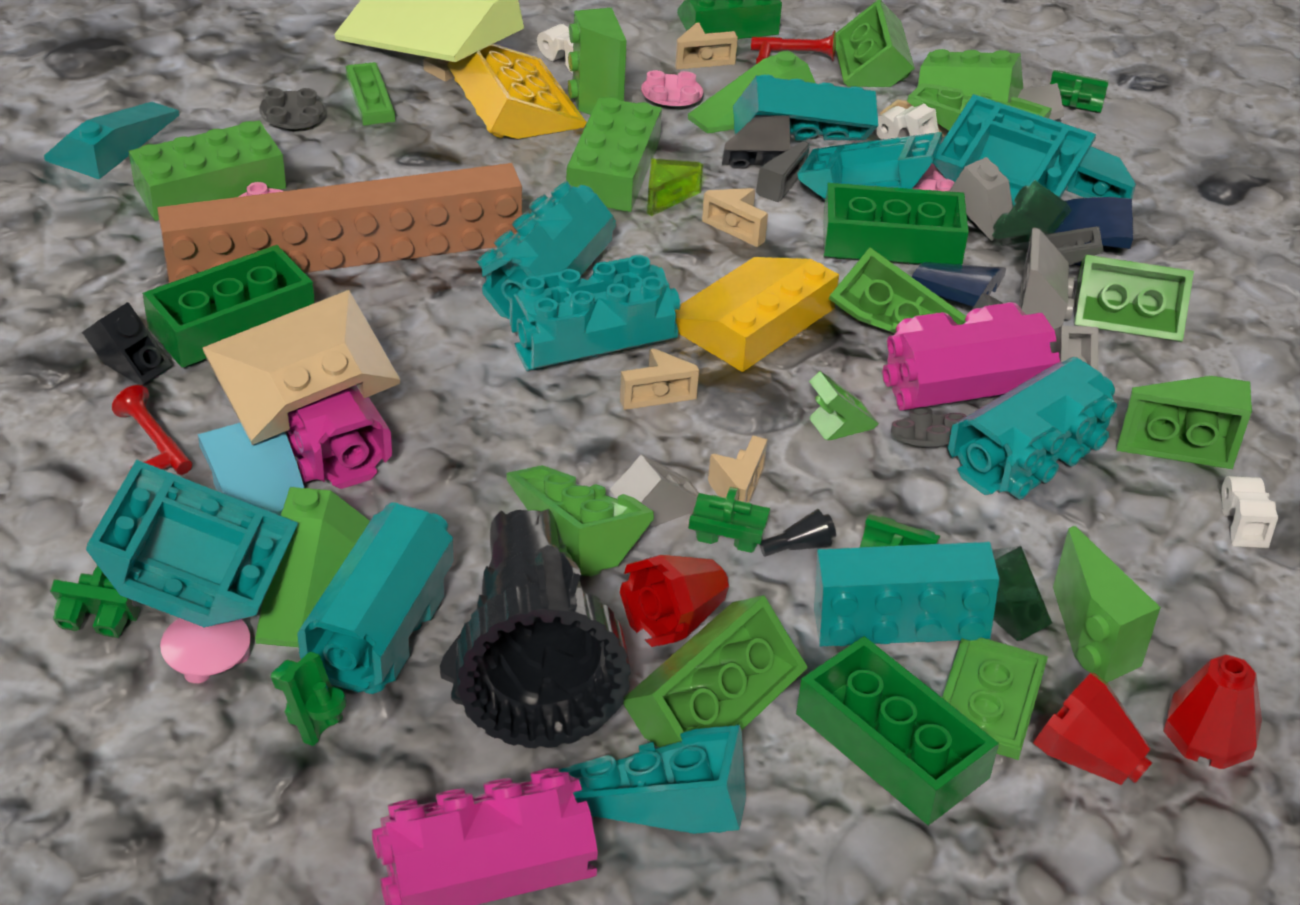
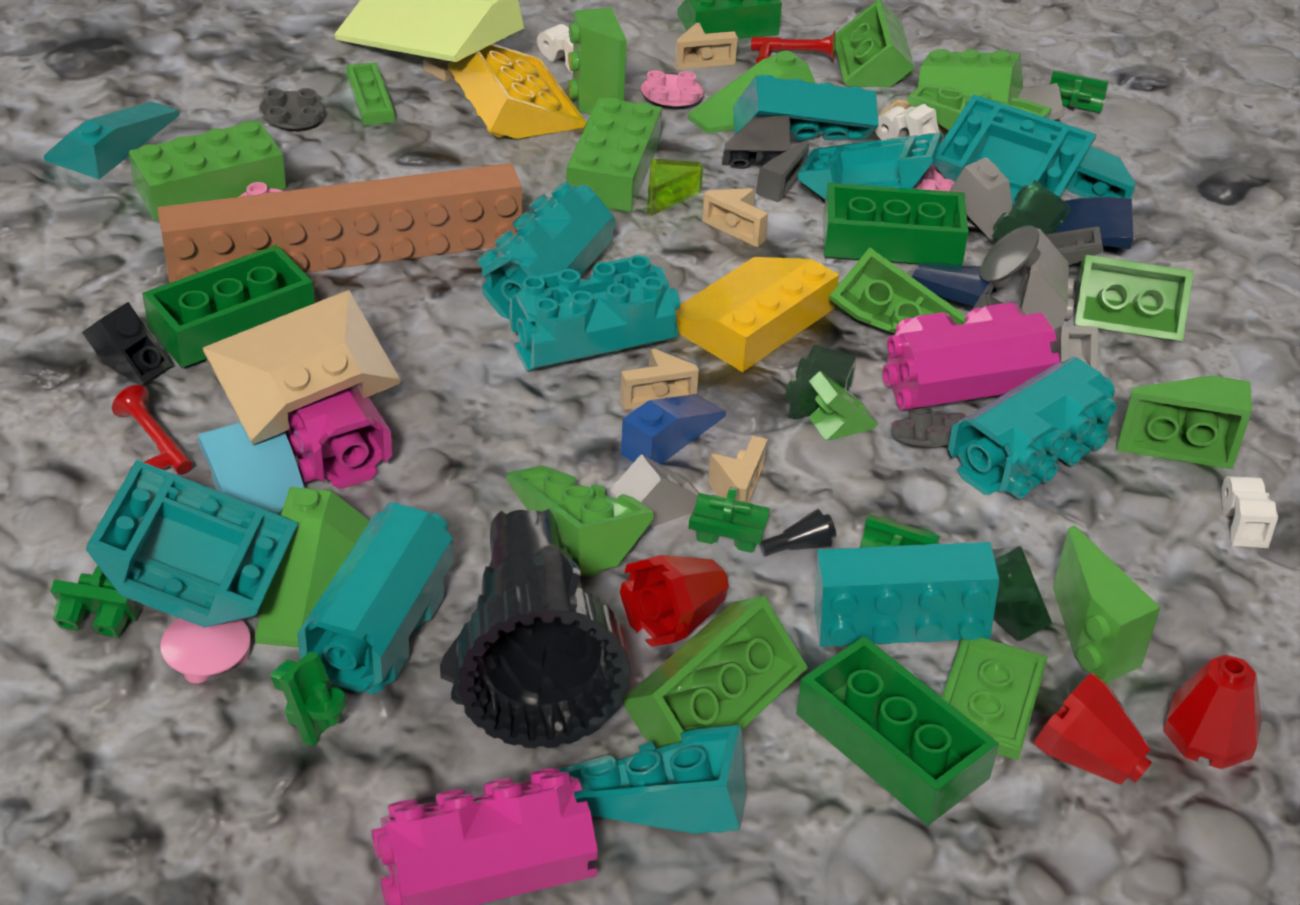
(667, 426): none -> blue slope
(833, 363): none -> clear green slope
(1010, 254): none -> dark grey dish

